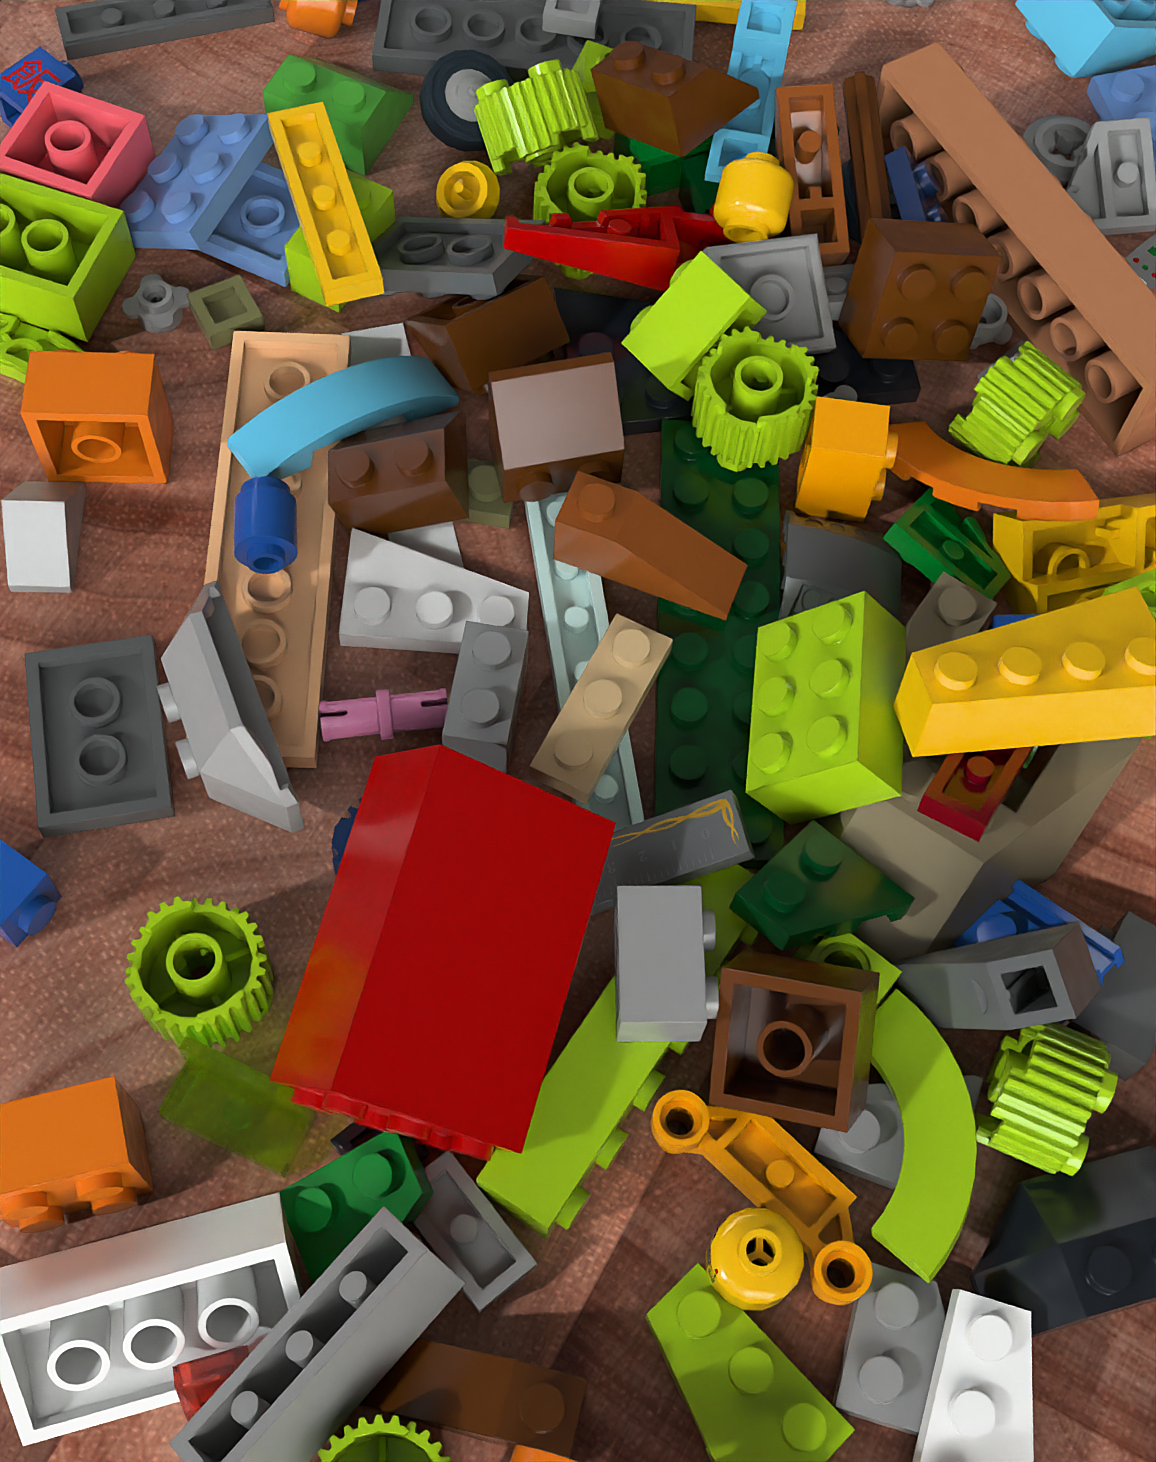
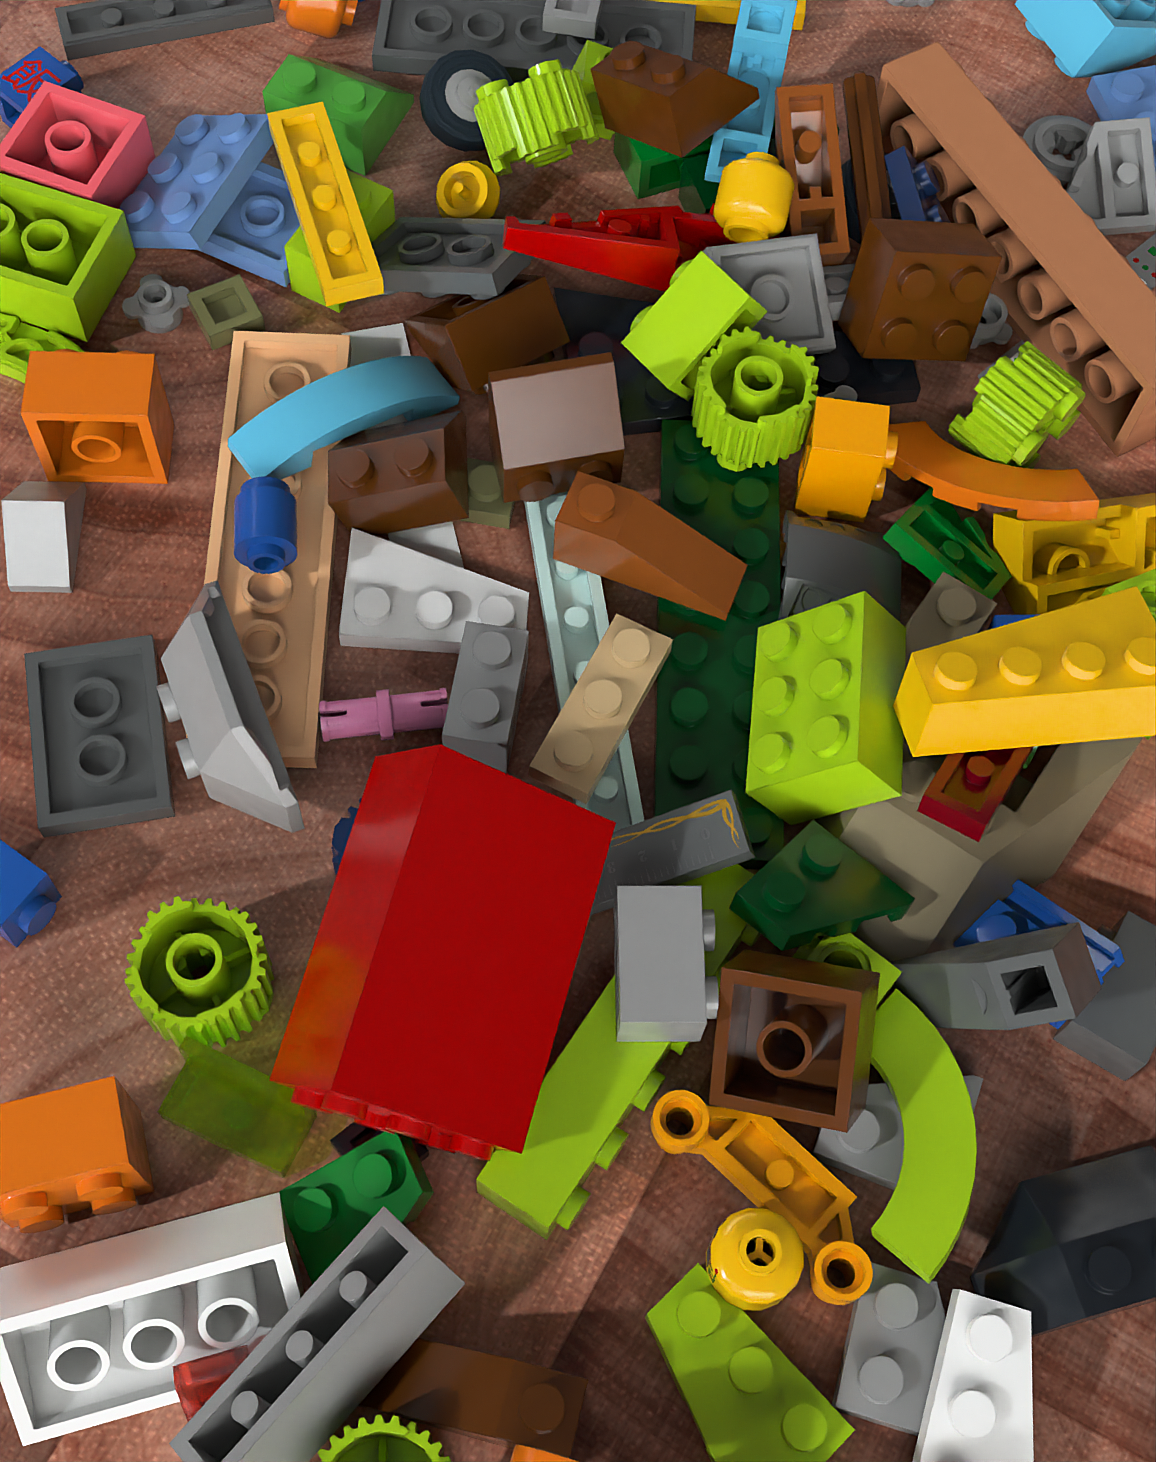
(470, 1235): light grey plate -> none
(584, 186): lime brick -> none
(1045, 1095): lime brick -> none

